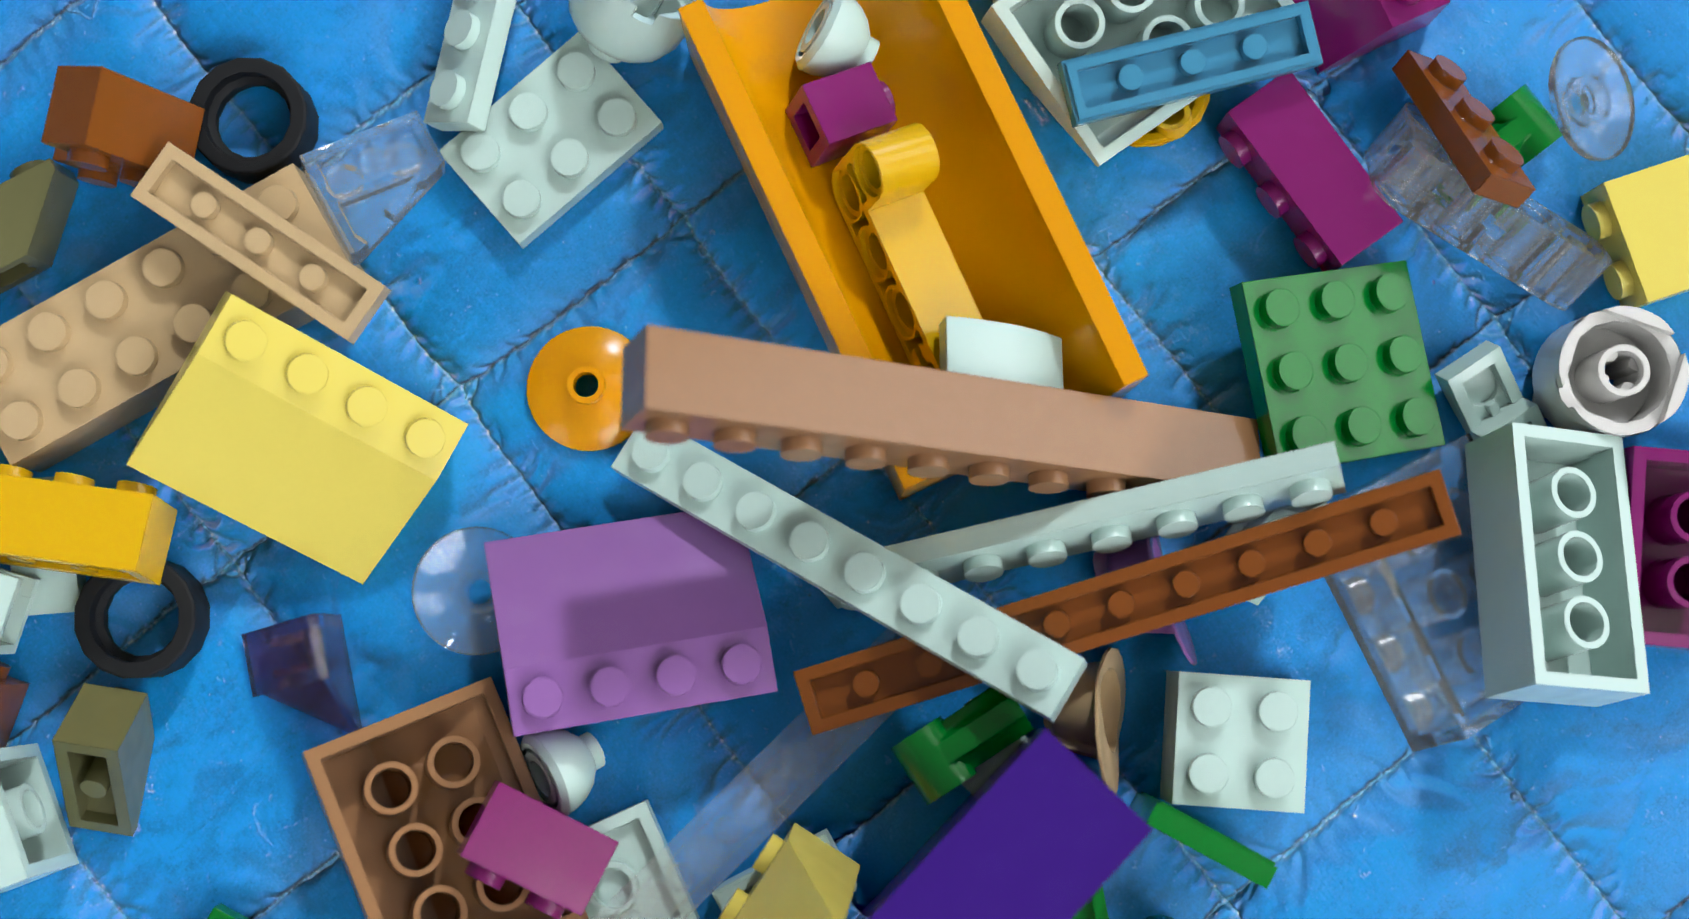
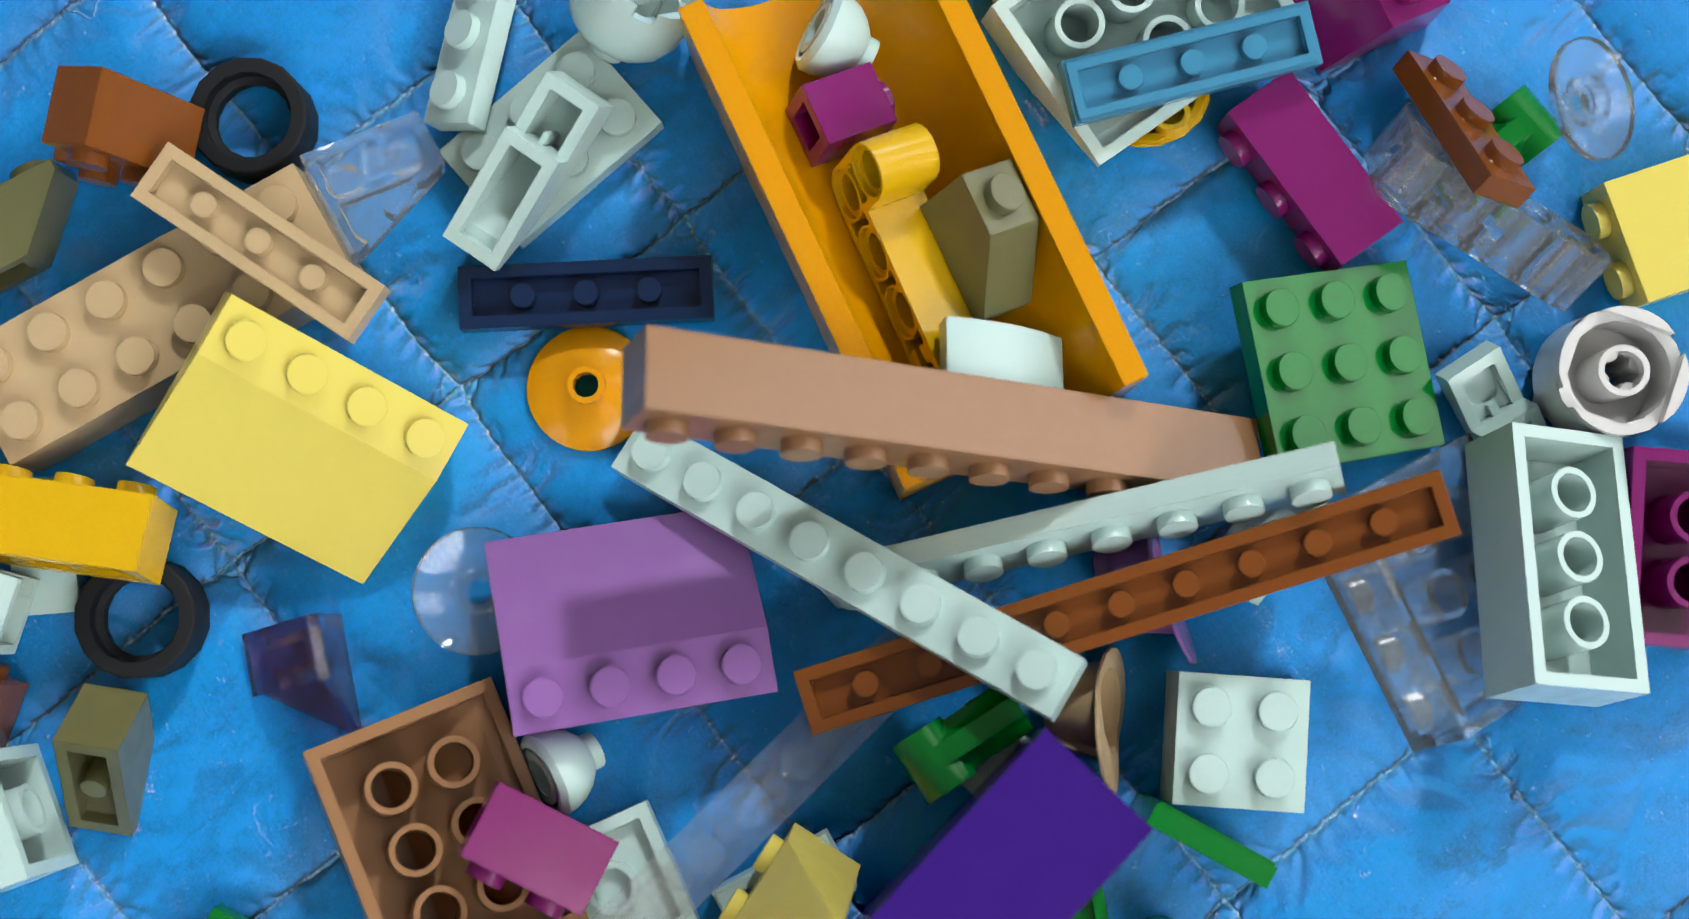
(527, 168): none -> light aqua slope
(586, 294): none -> dark blue plate
(987, 238): none -> olive slope

